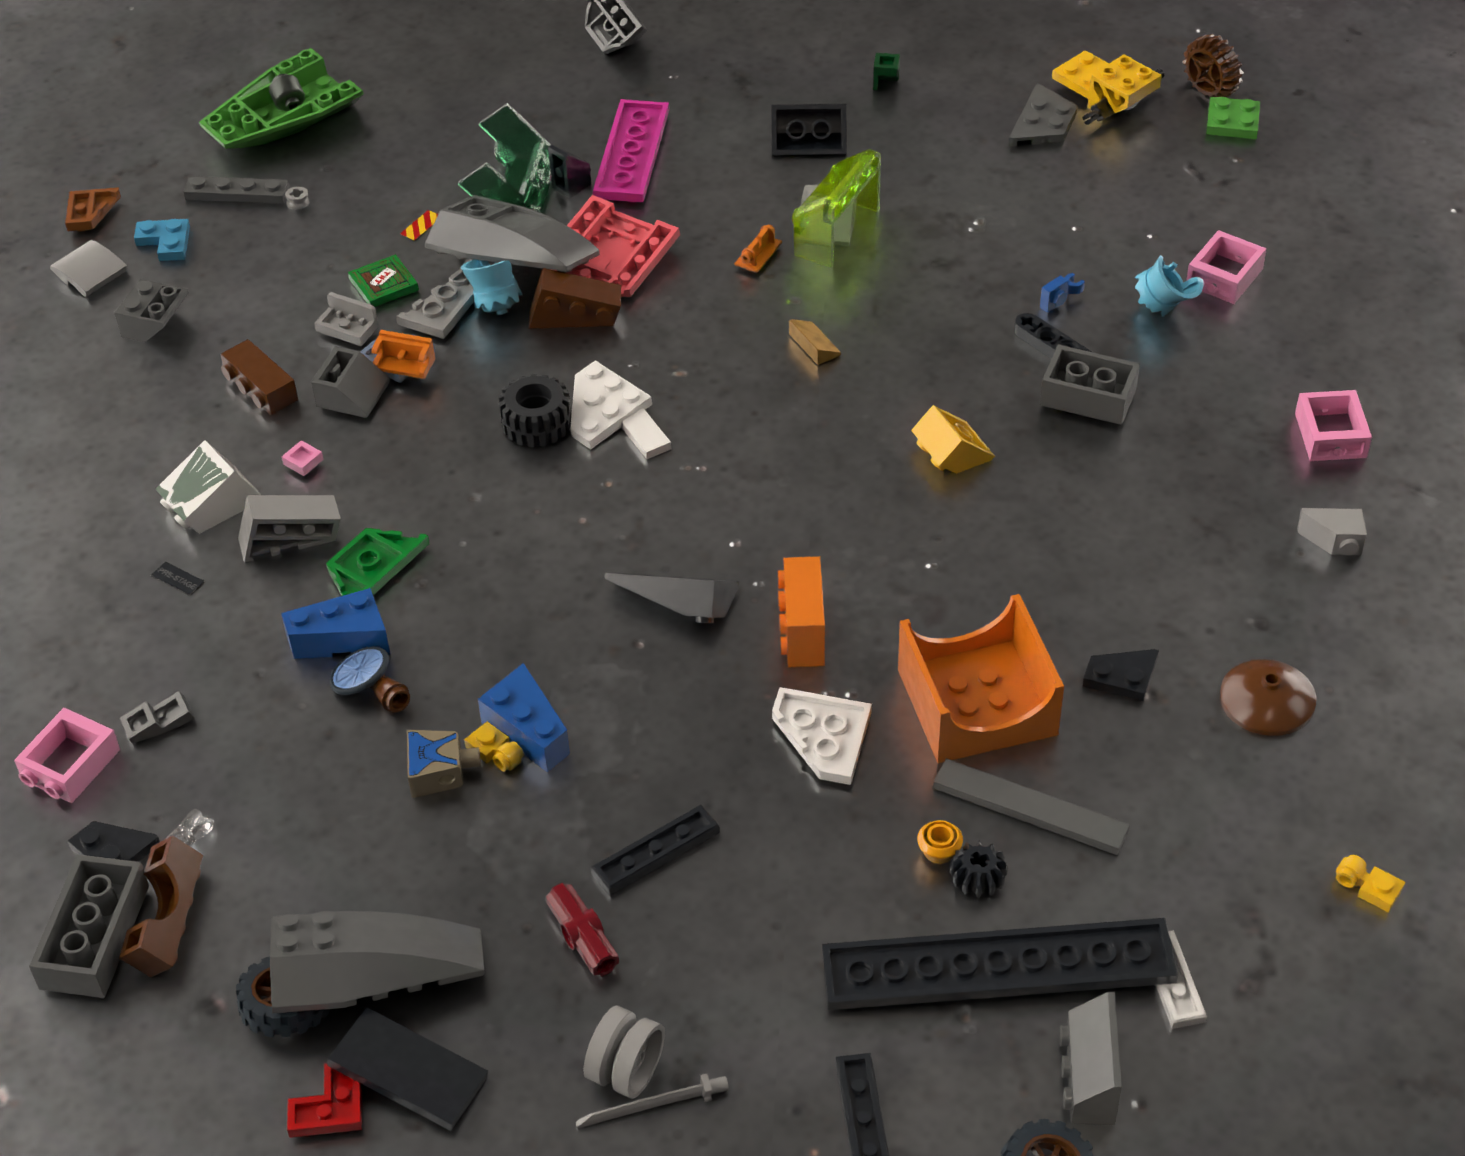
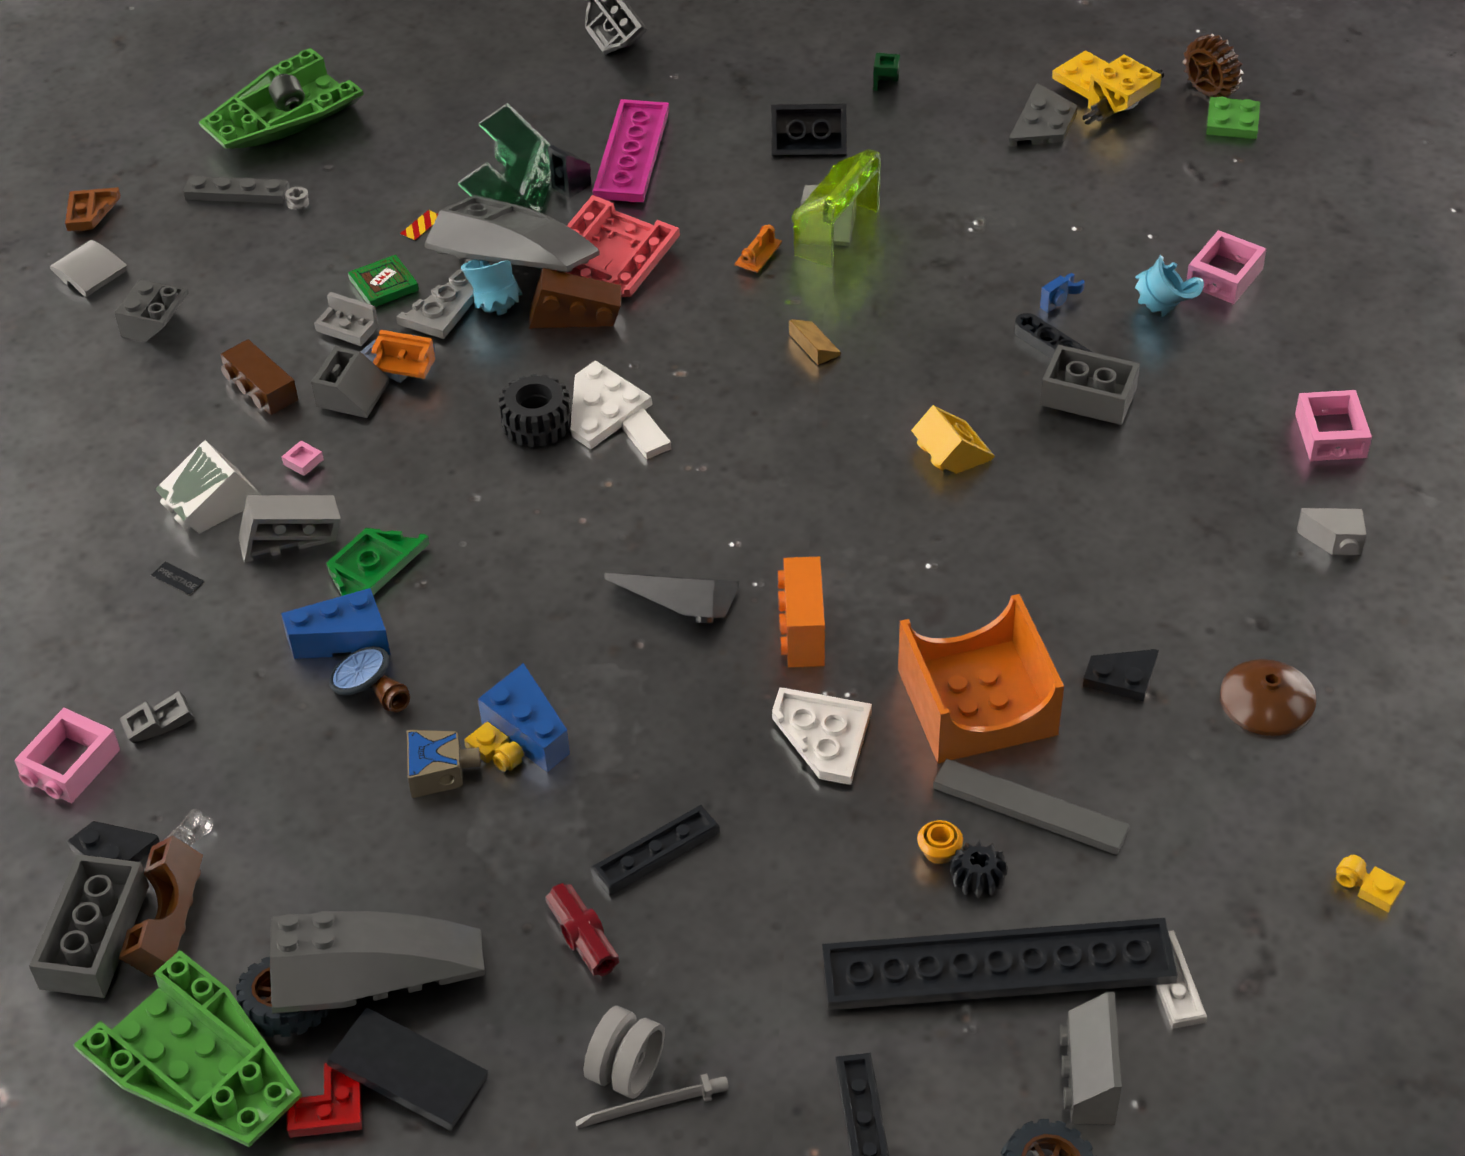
(168, 234): dark azure plate -> none
(195, 1055): none -> bright green wedge

